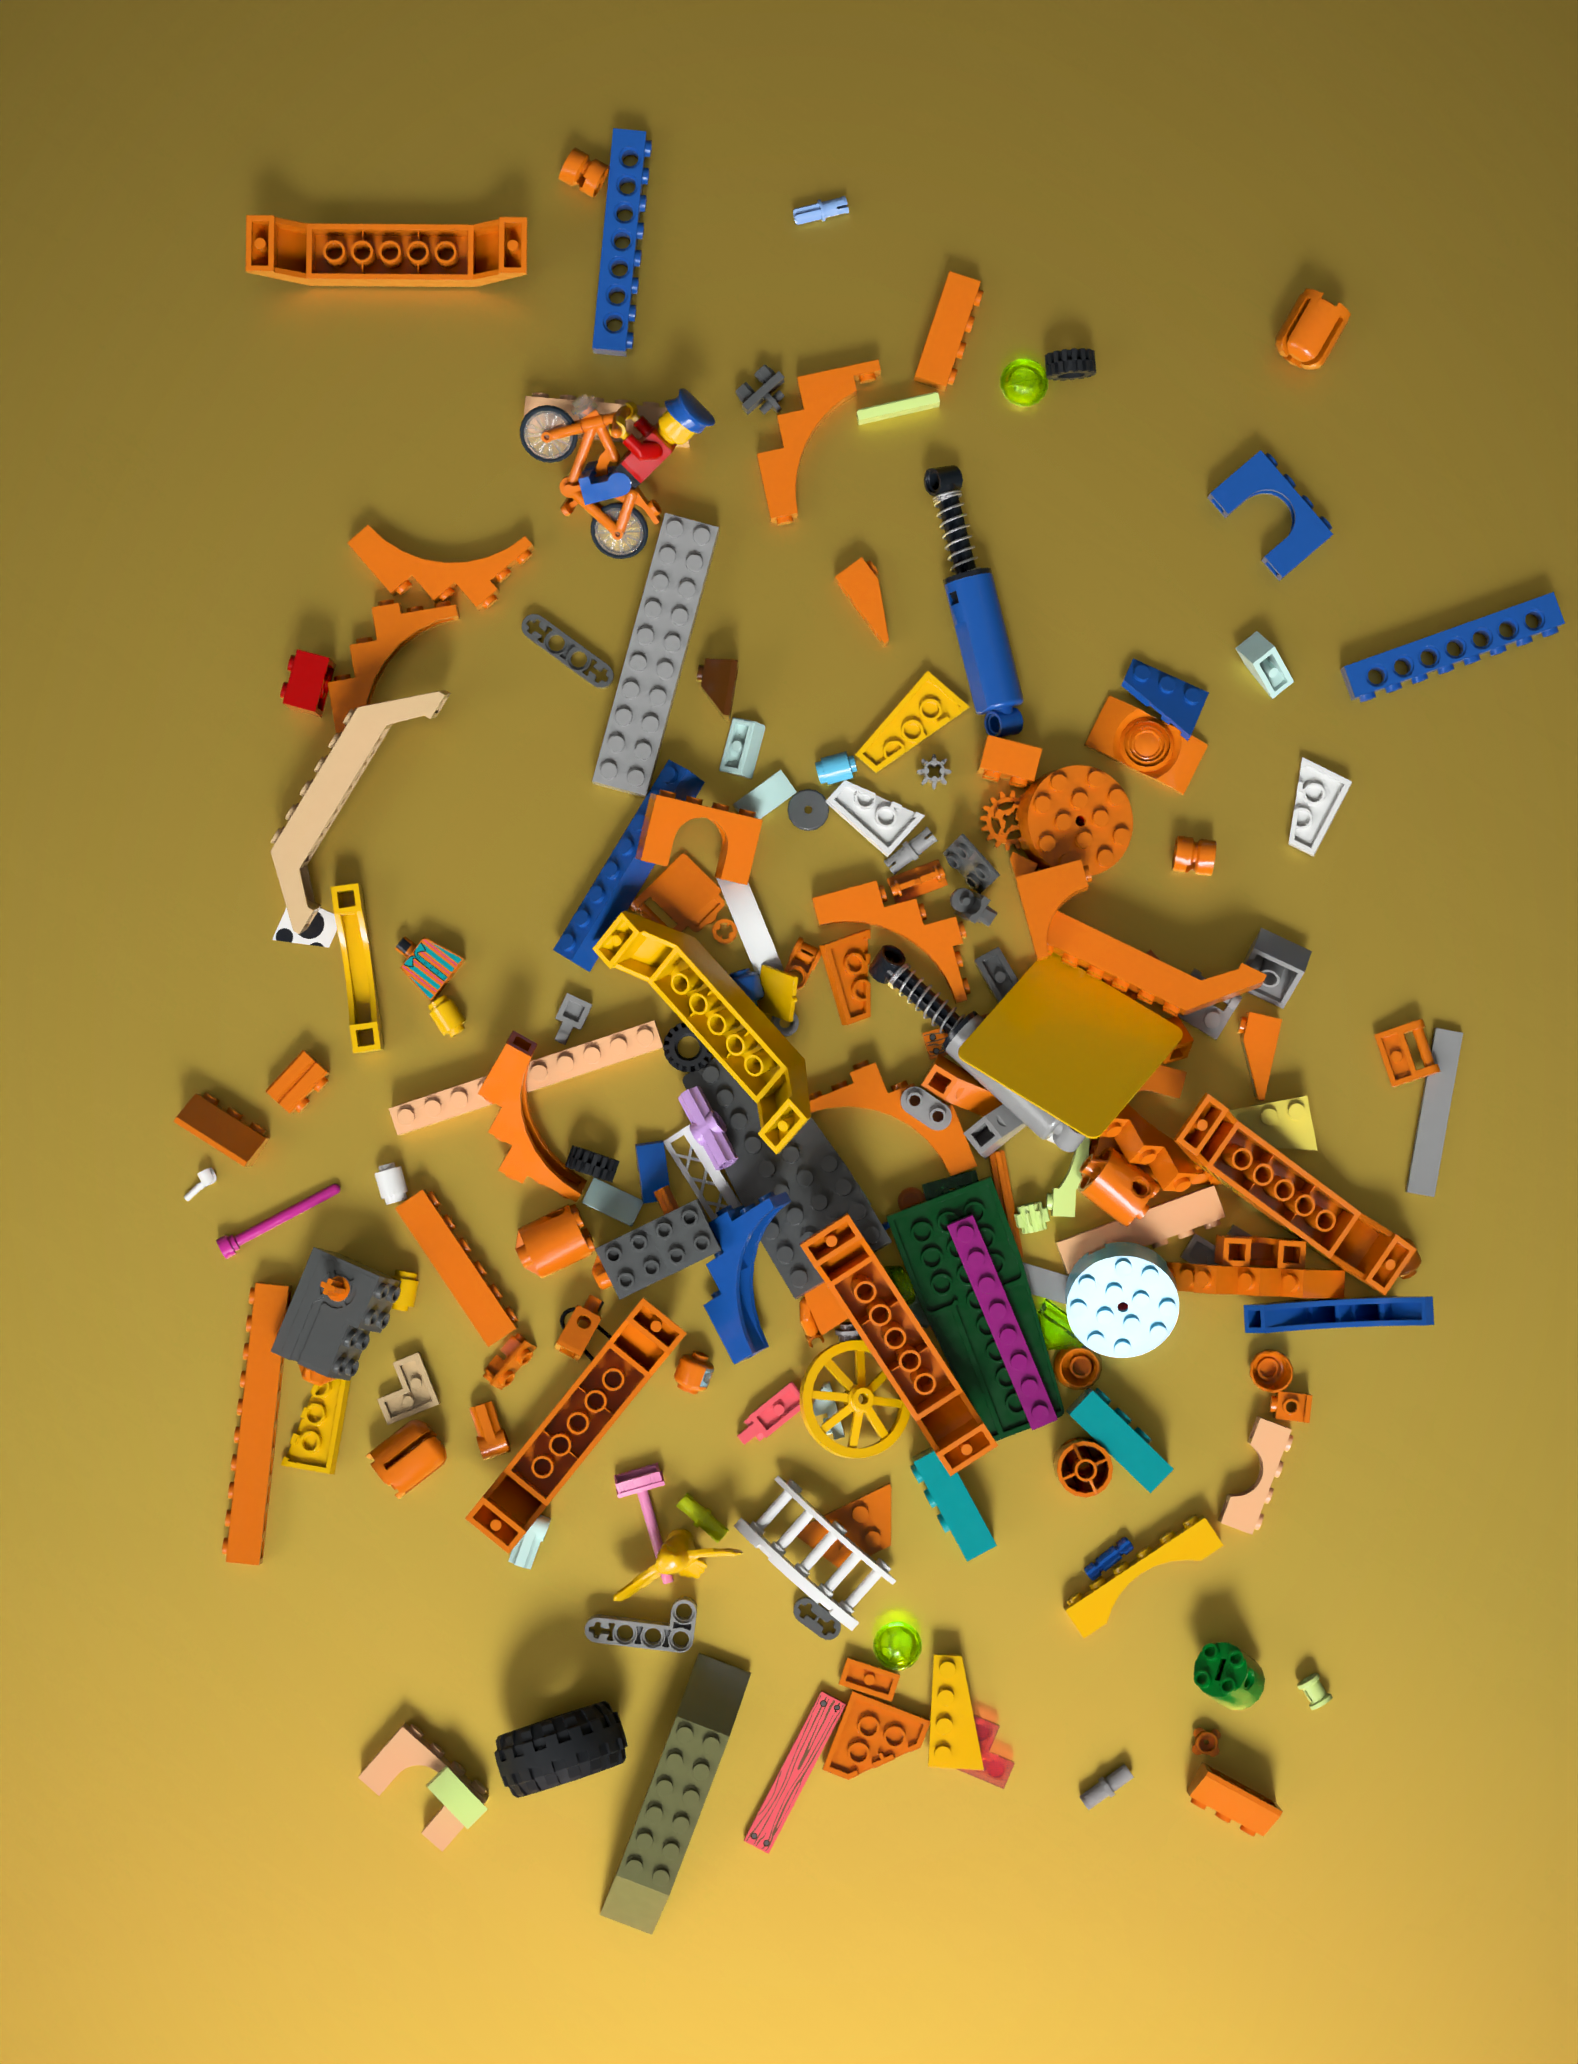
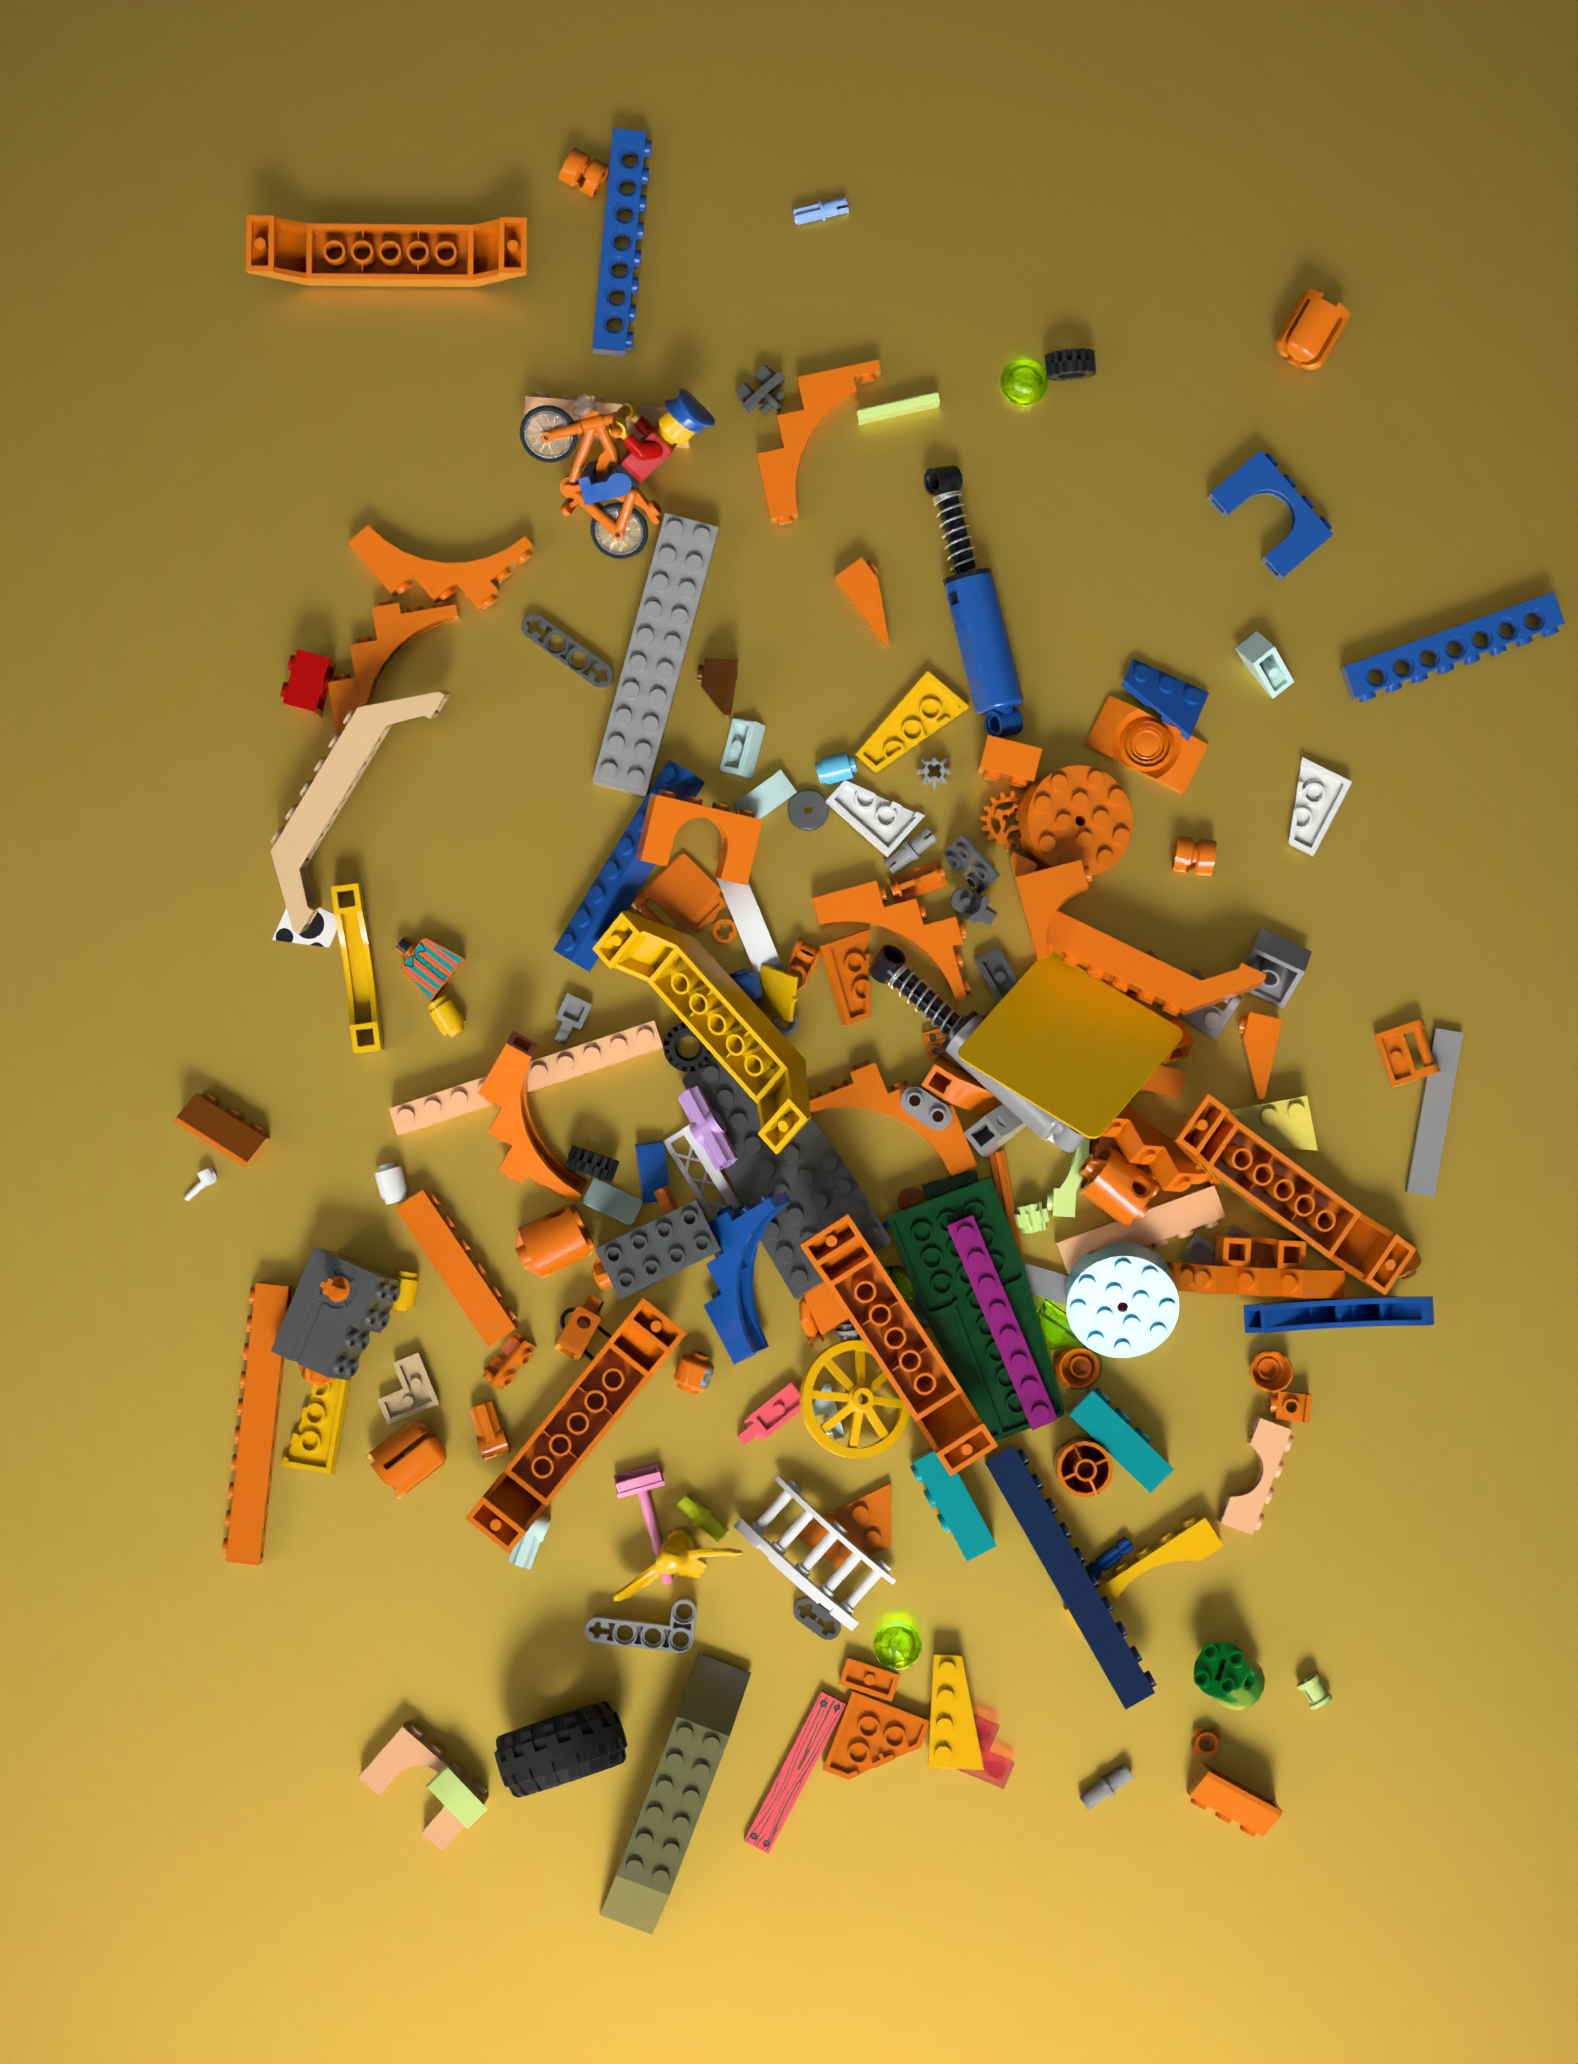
(230, 1244): dark pink piece -> none
(298, 1082): orange brick -> none
(947, 331): orange brick -> none
(1070, 1577): none -> dark blue brick

